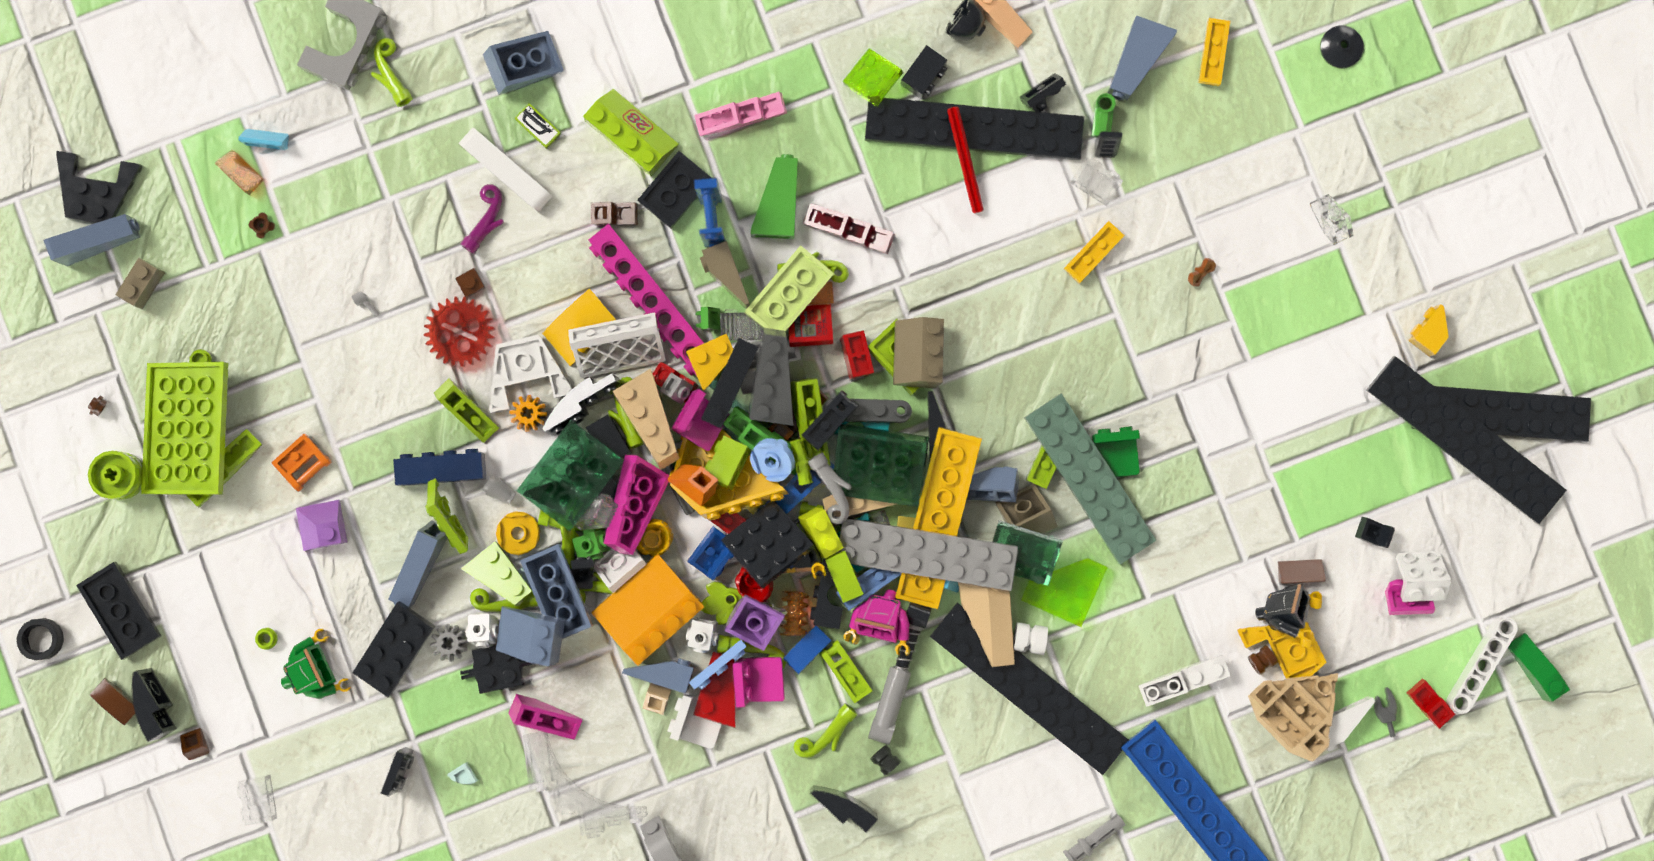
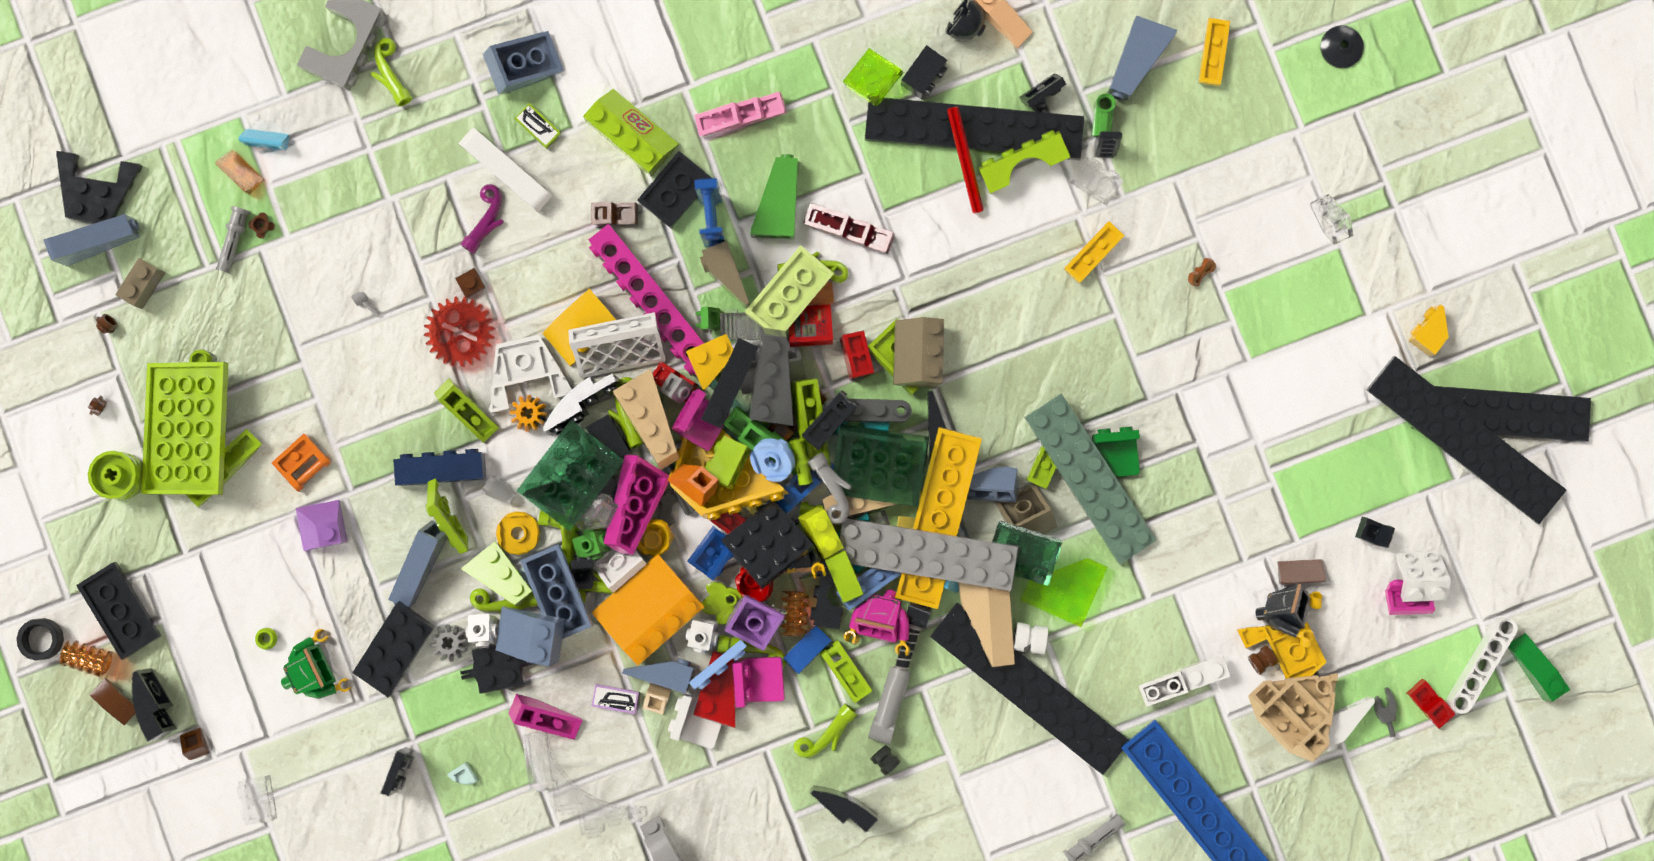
(85, 660): none -> clear orange piece
(106, 324): none -> reddish brown plate
(235, 228): none -> light grey pin
(615, 698): none -> tile
(667, 501): none -> dark grey piece
(1049, 149): none -> lime arch

